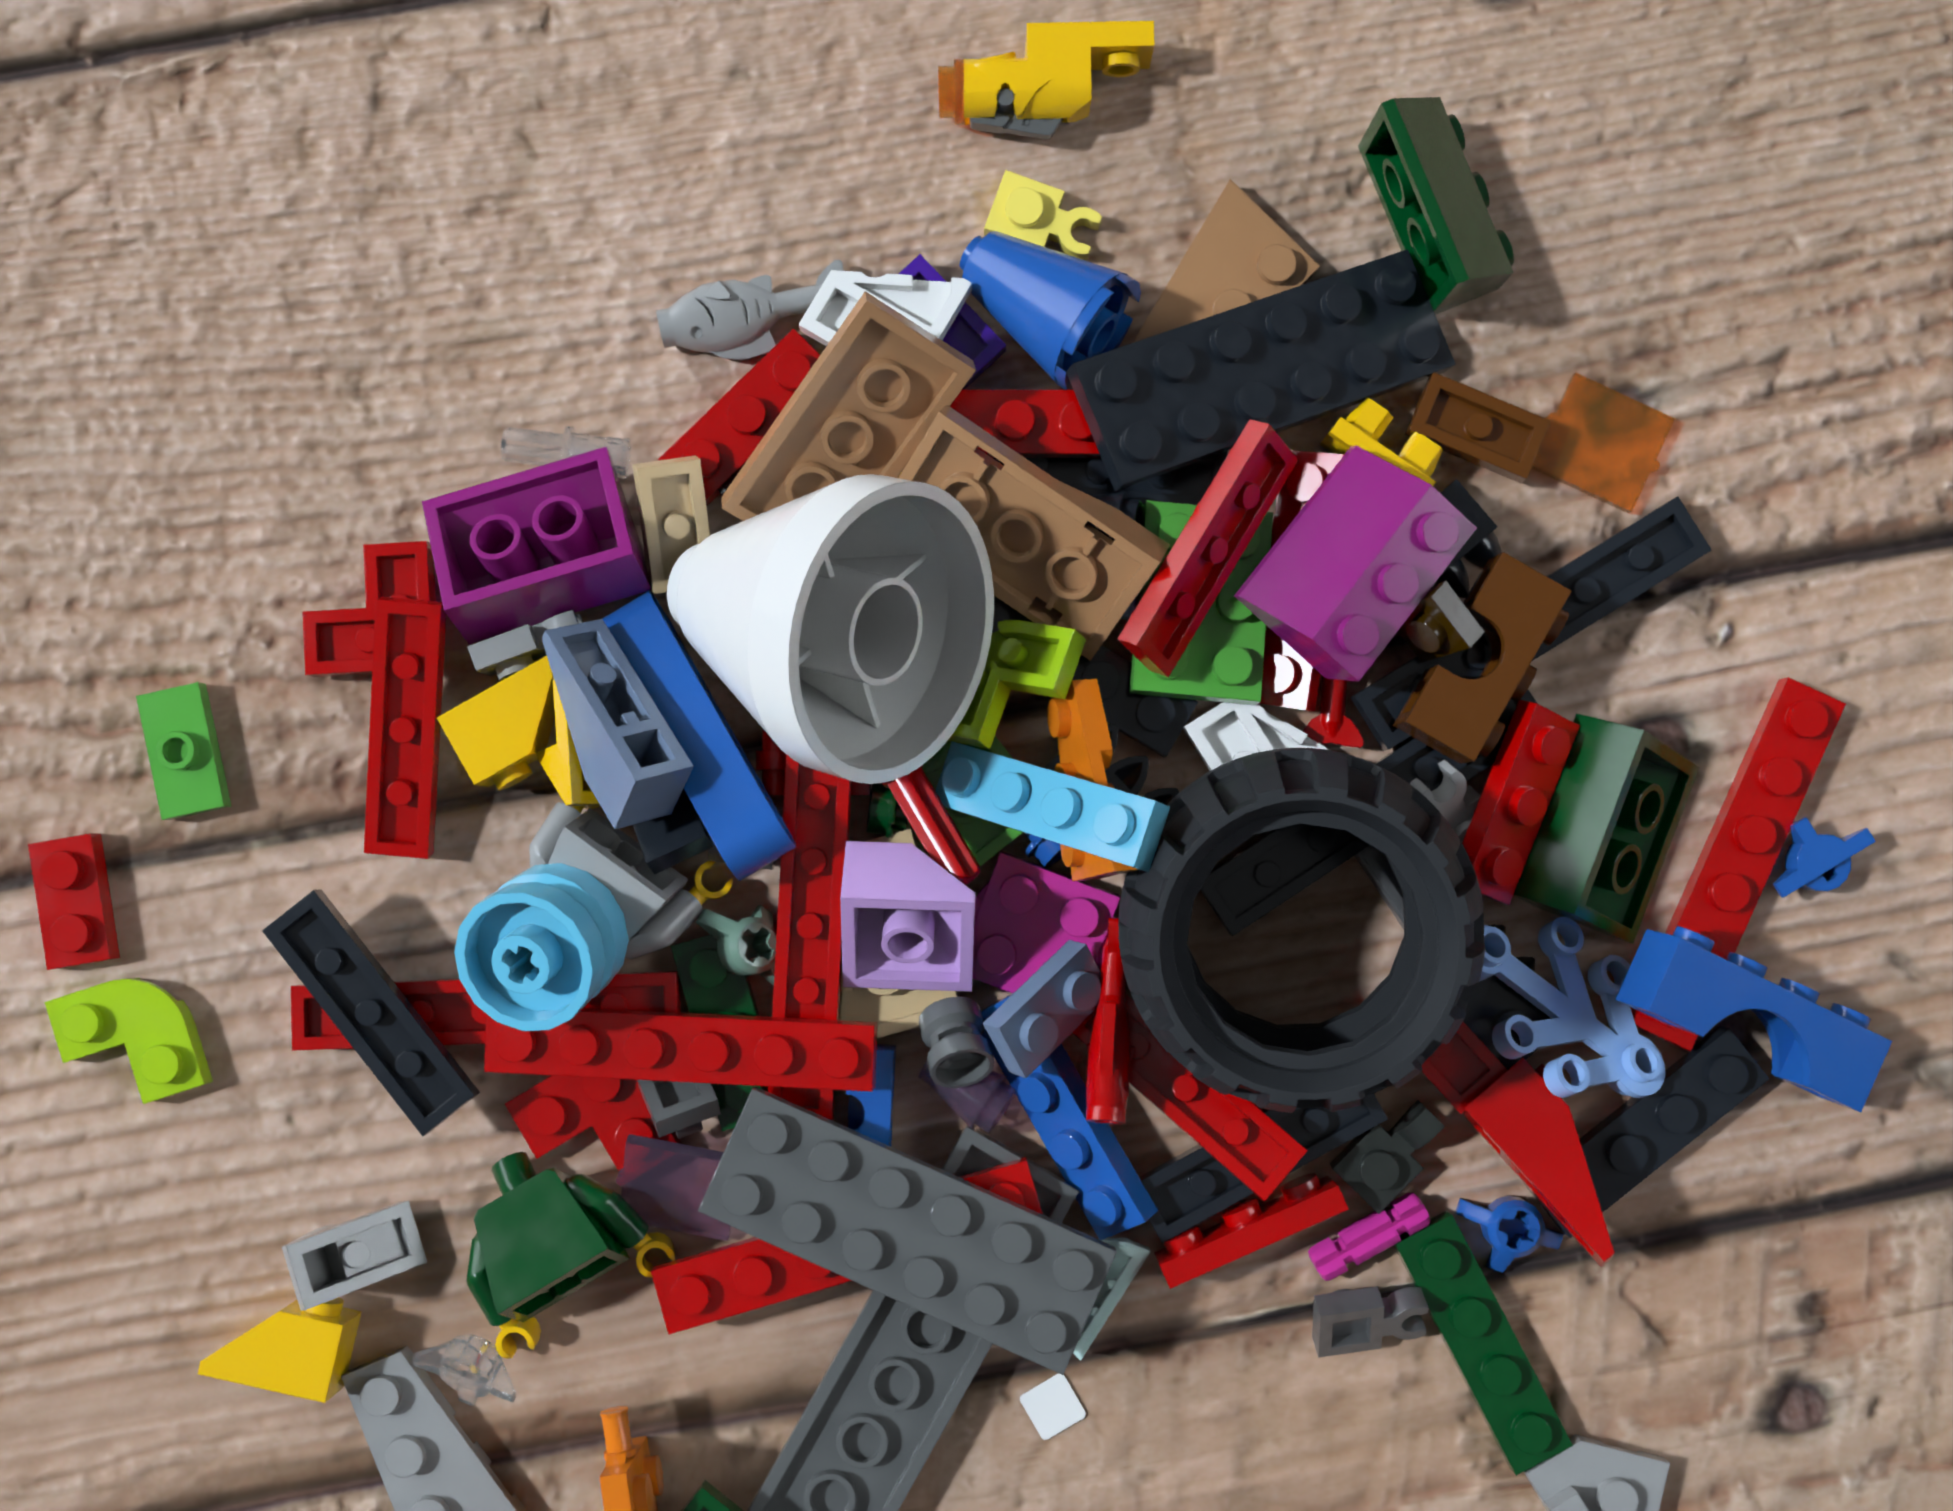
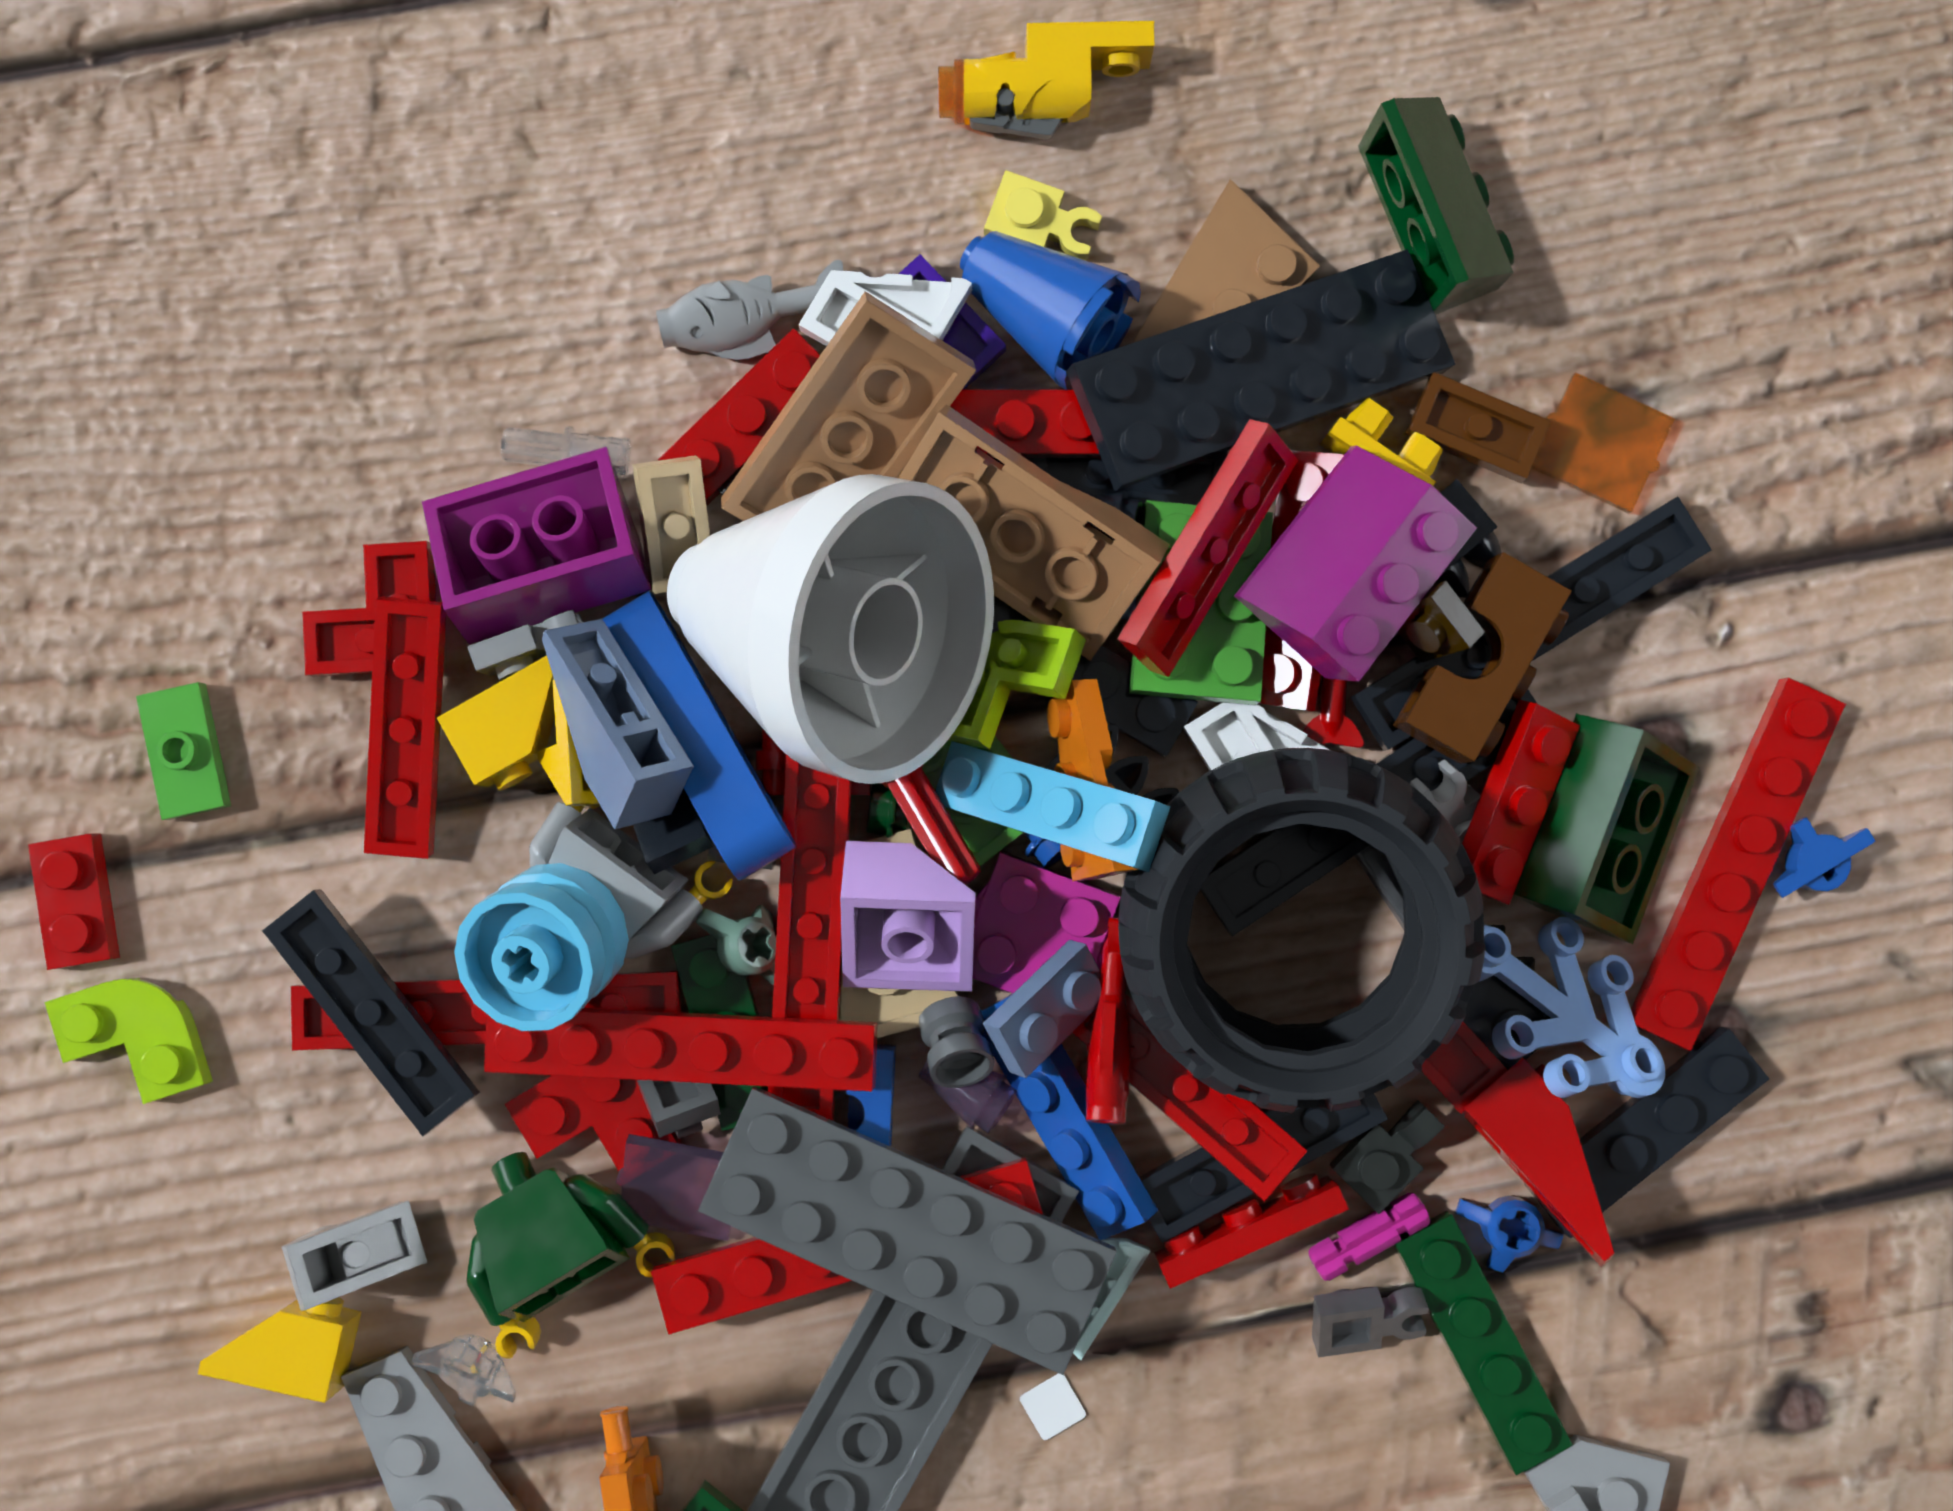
(1811, 1046): blue arch -> none

